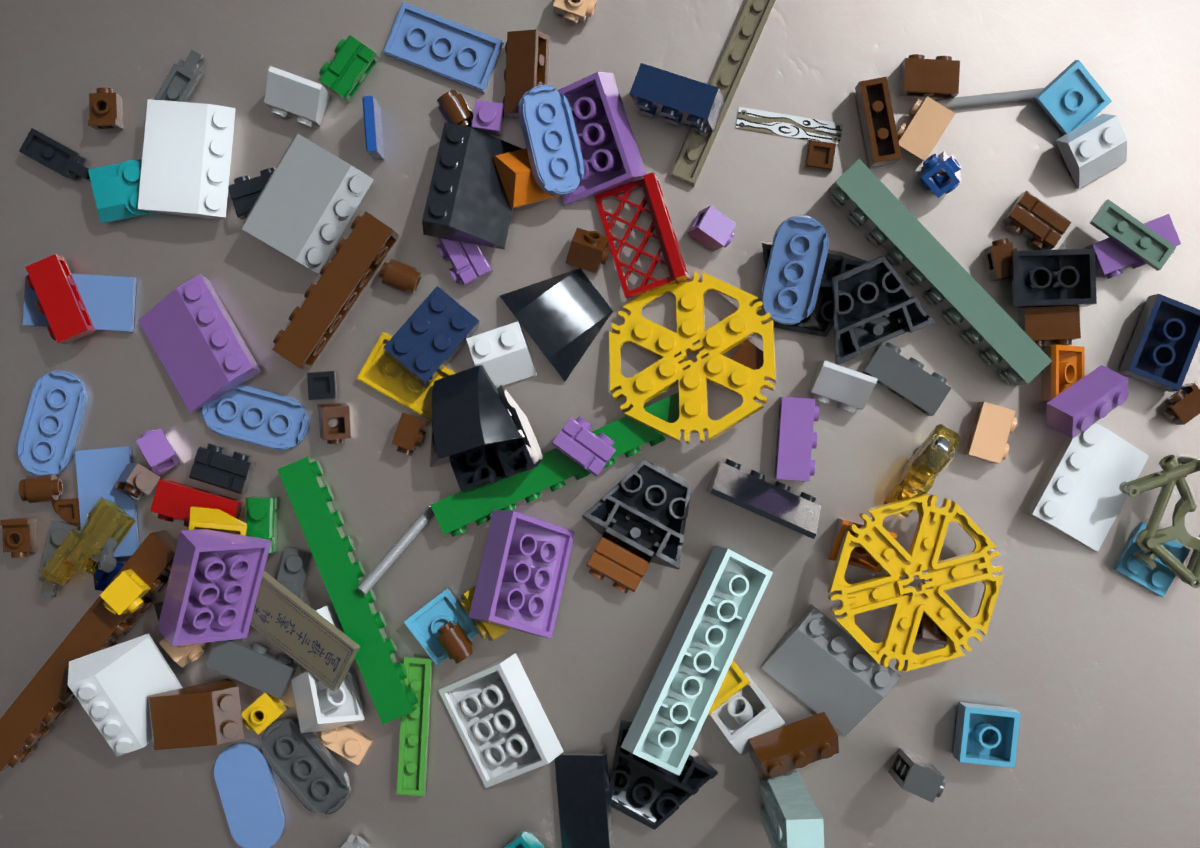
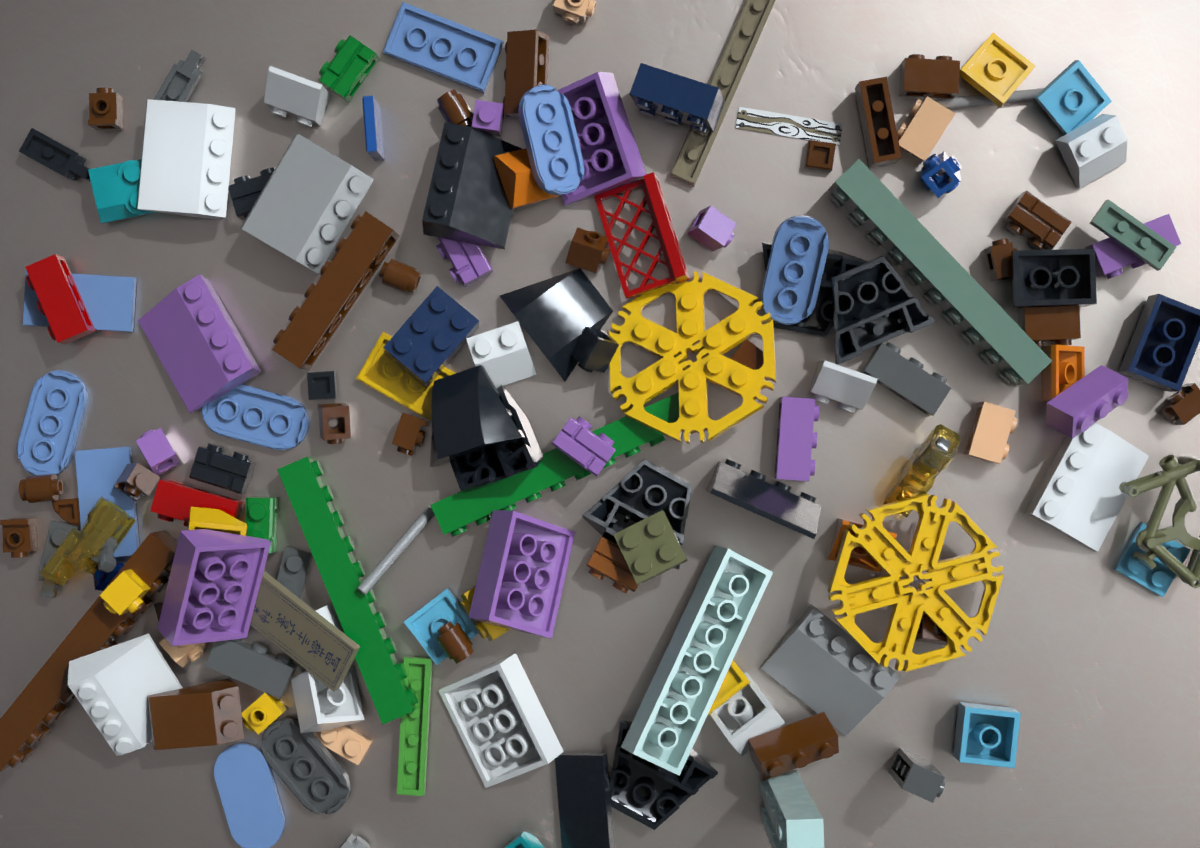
(594, 350): none -> black brick
(650, 547): none -> olive plate
(996, 70): none -> yellow plate

